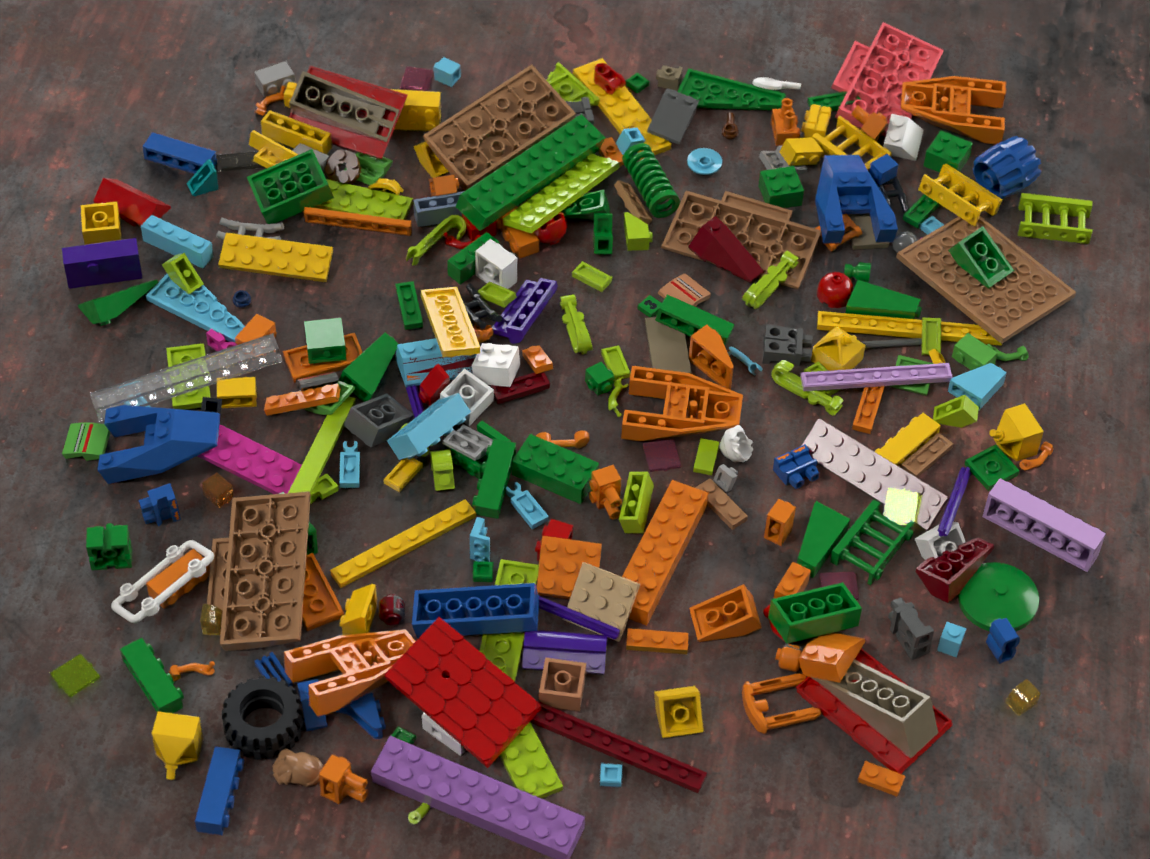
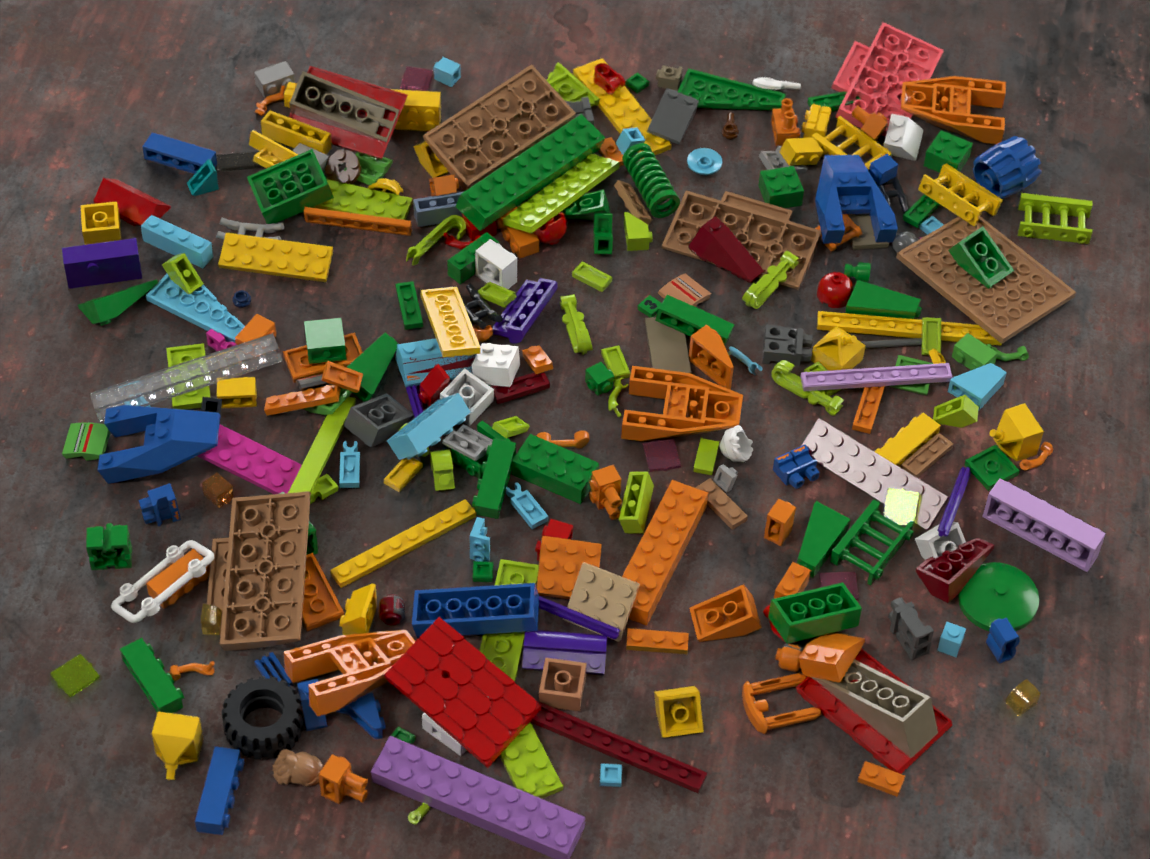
(342, 376): none -> orange plate
(510, 426): none -> lime tile

